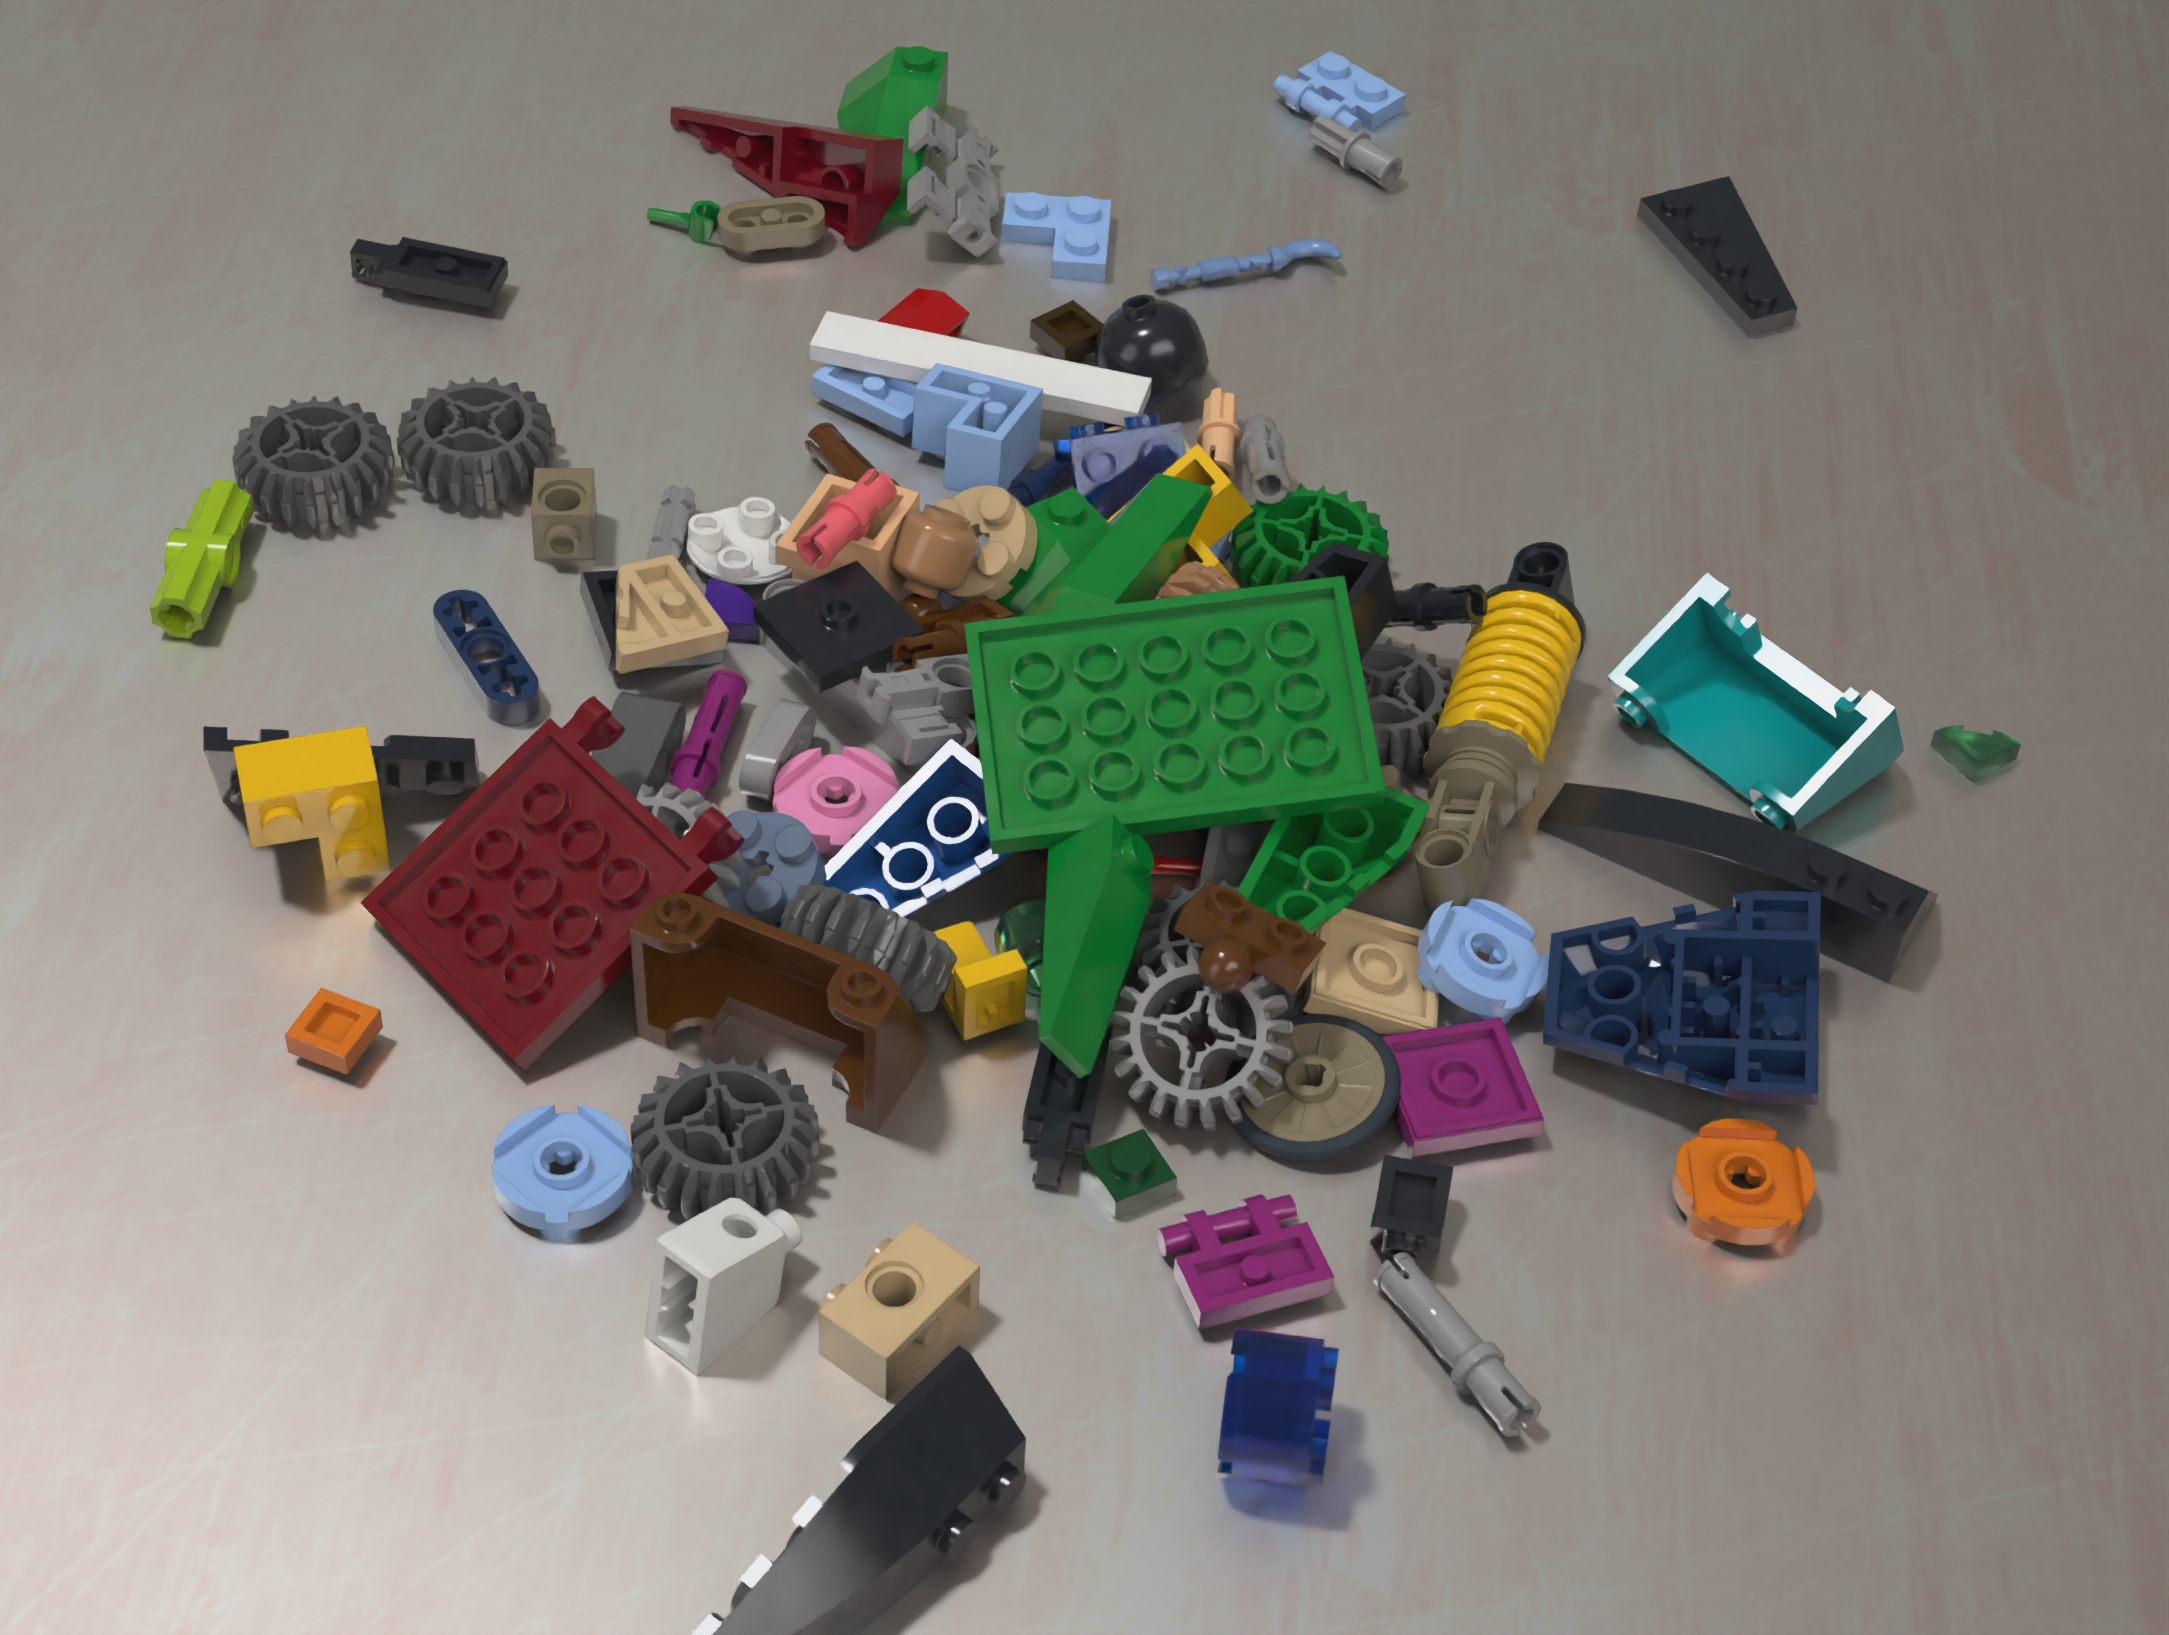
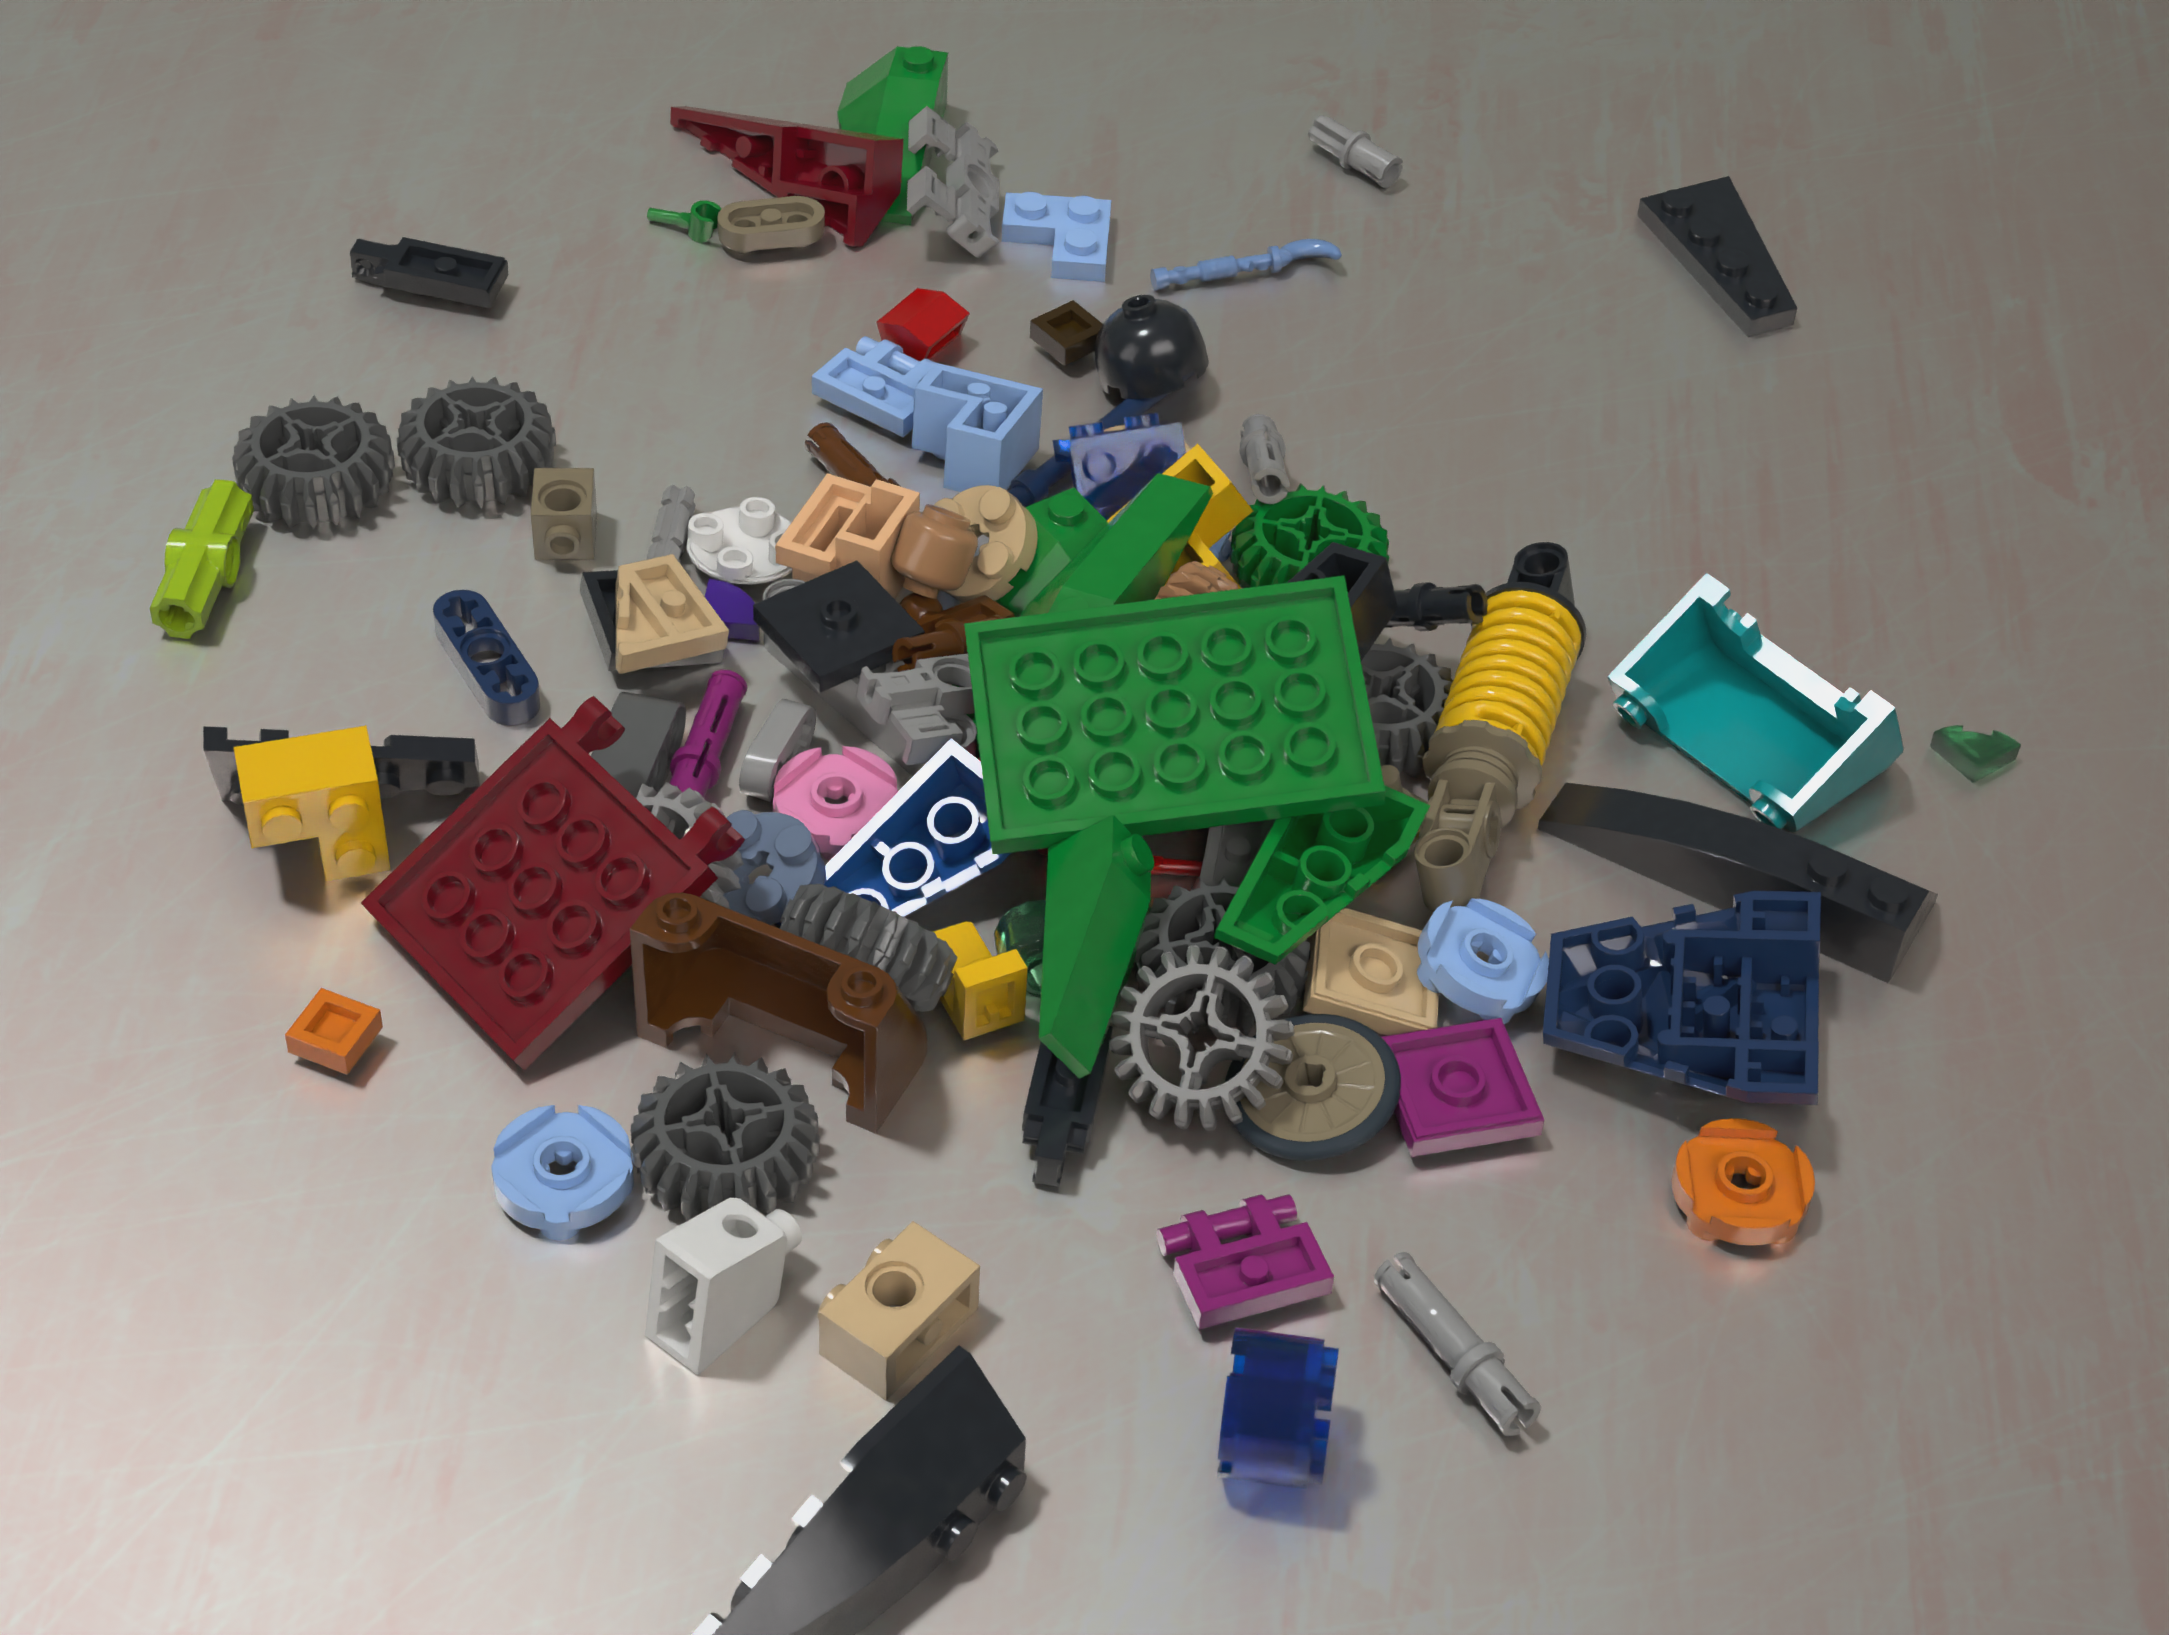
(846, 518): coral pin -> none
(912, 353): white tile -> none
(1129, 1173): dark green plate -> none
(1219, 431): light nougat axle -> none
(1245, 941): reddish brown plate -> none
(1342, 92): light blue plate -> none
(1410, 1206): black bracket -> none

